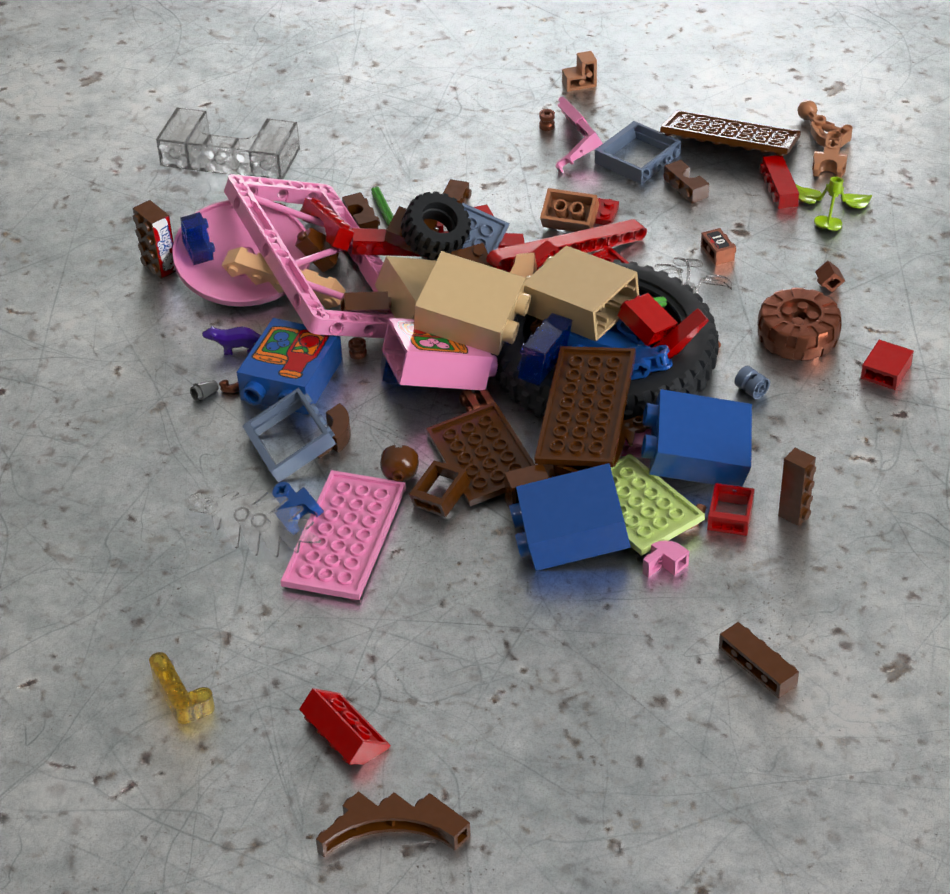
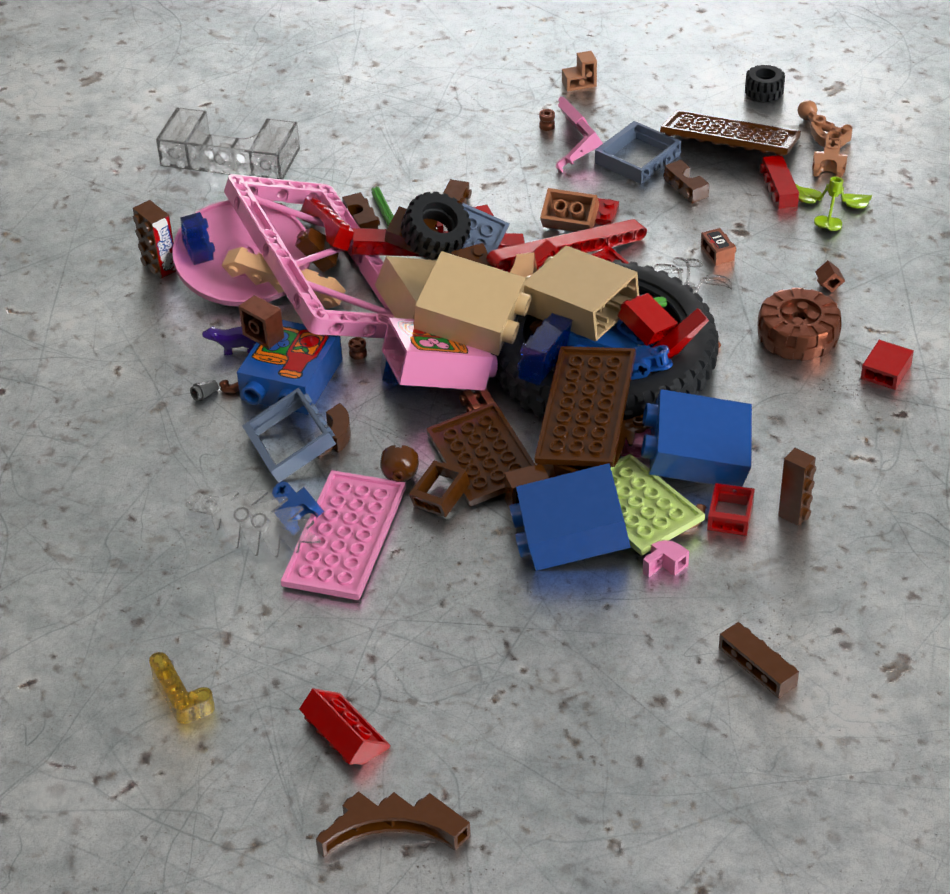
(261, 321): none -> copper brick
(366, 302): reddish brown brick -> none
(752, 382): sand blue wheel -> none
(765, 83): none -> black tyre

